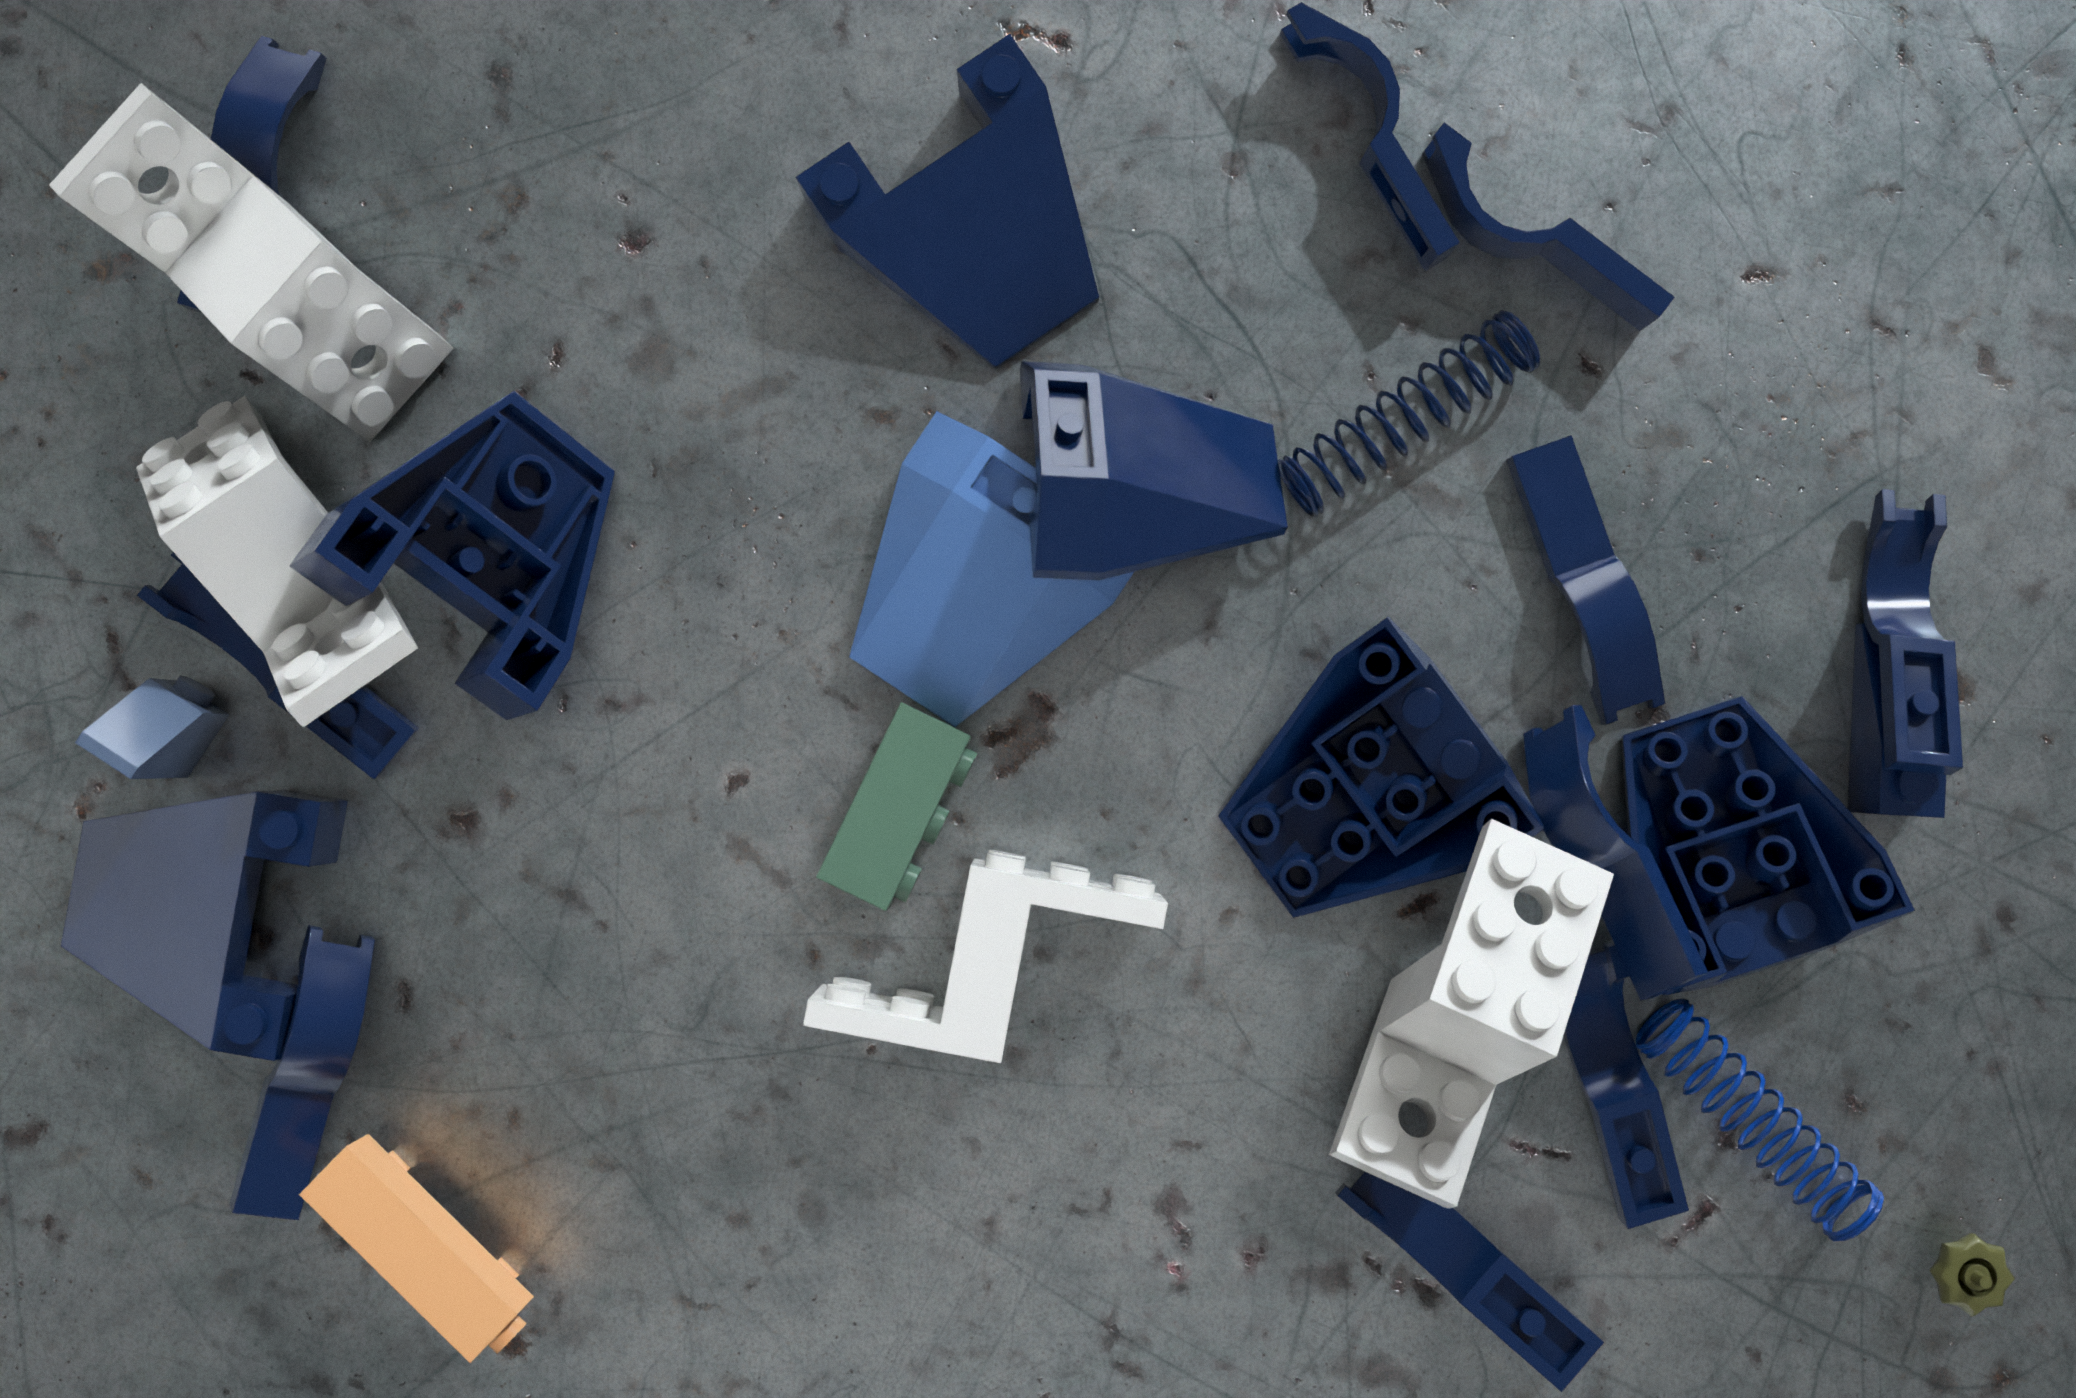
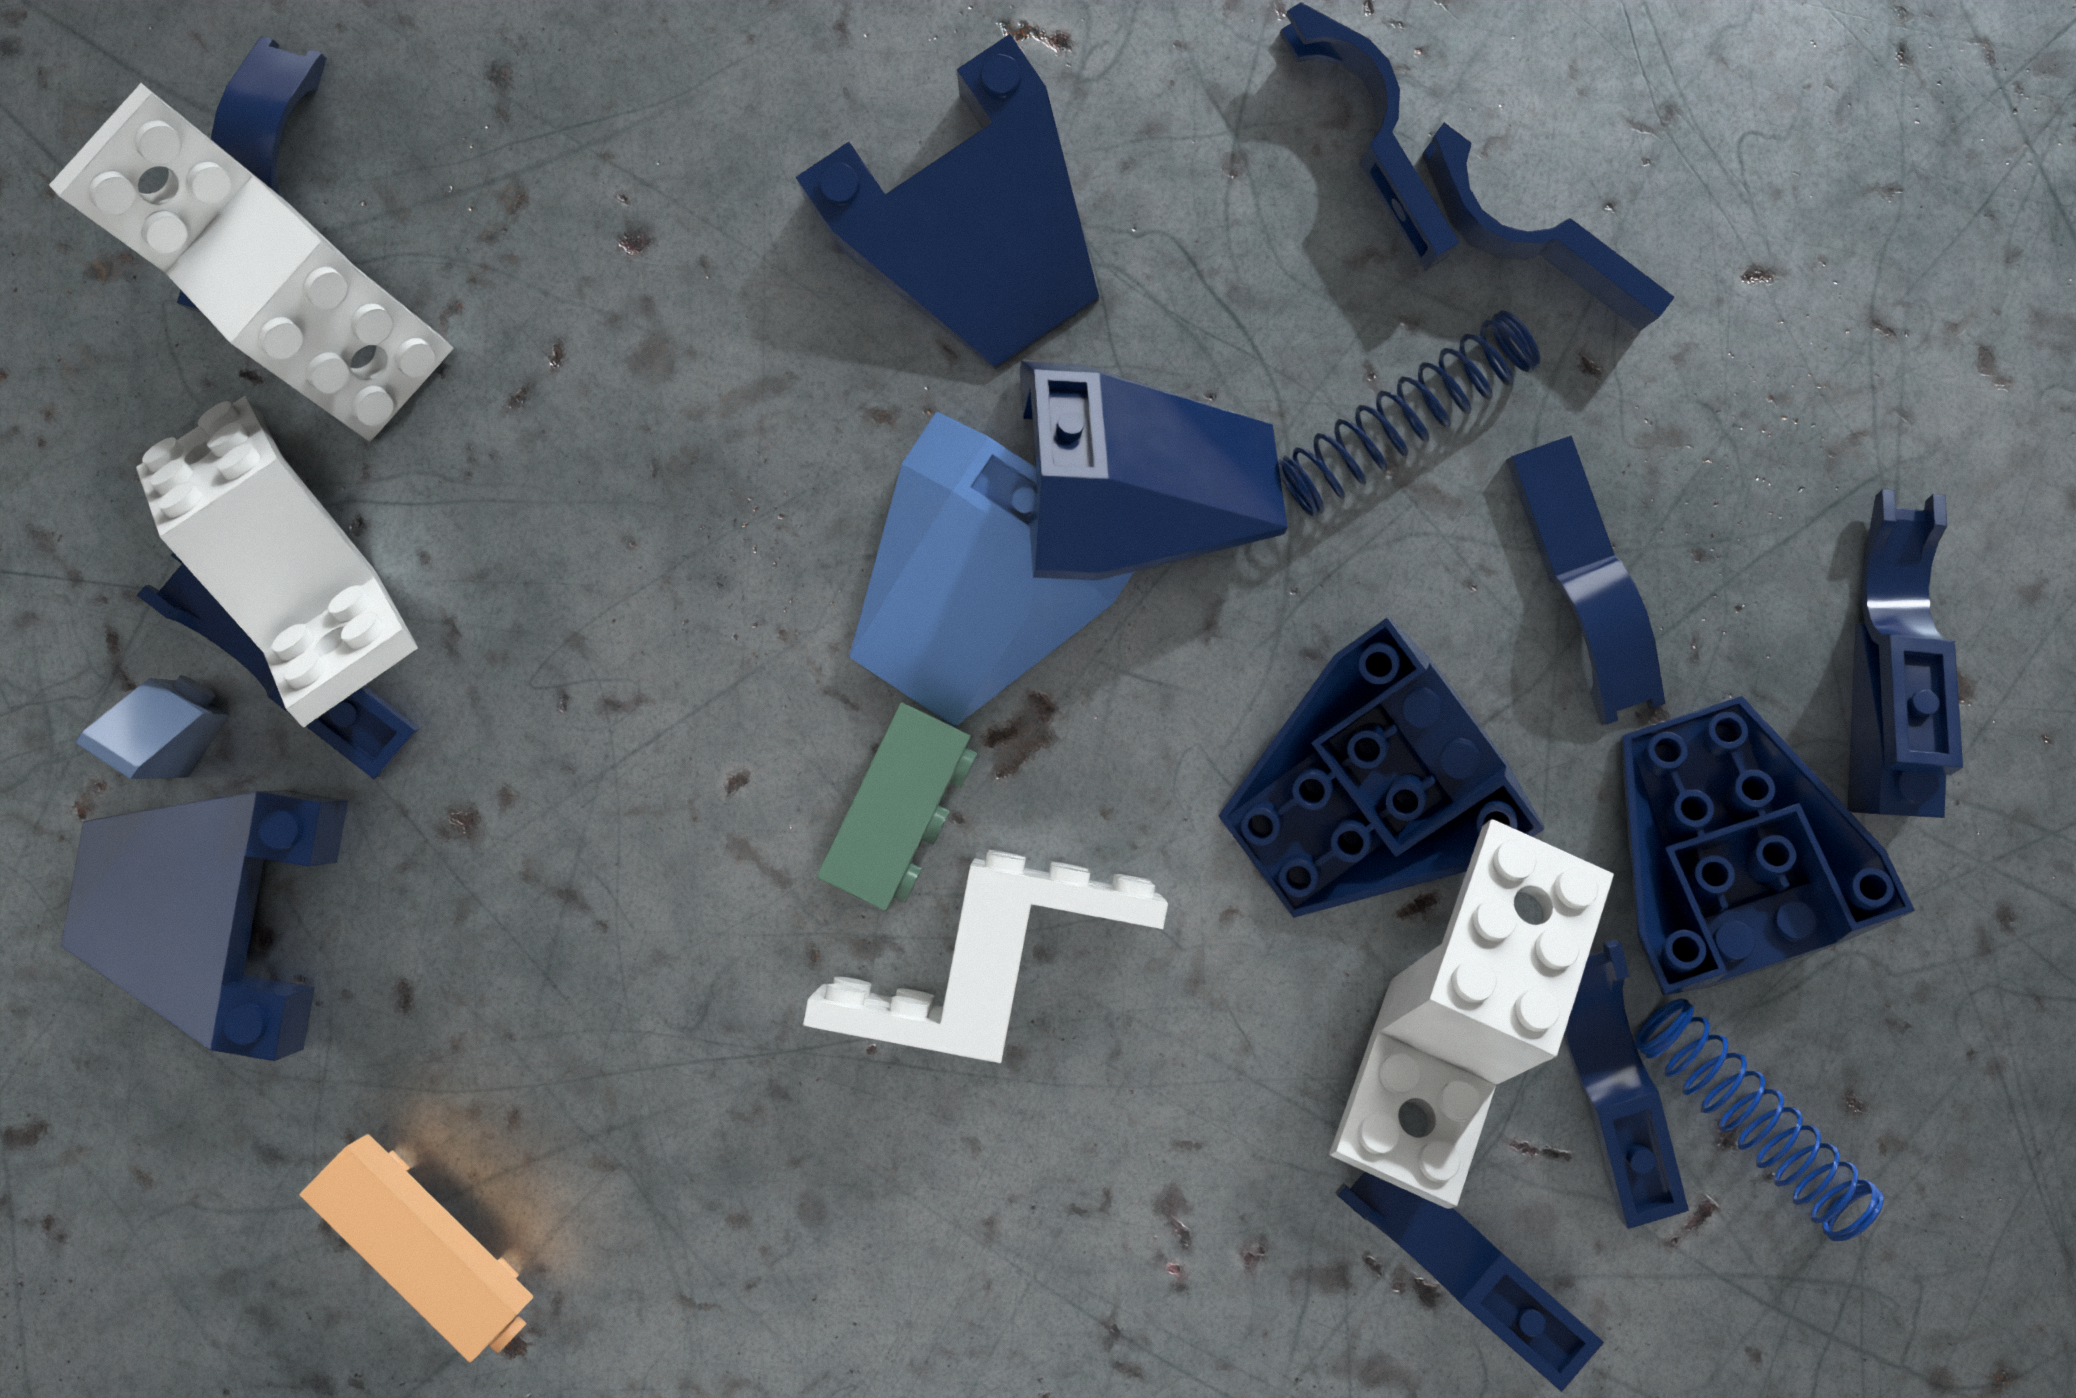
(306, 1077): dark blue piece -> none
(494, 525): dark blue wedge -> none
(1638, 904): dark blue piece -> none
(1971, 1274): olive piece -> none

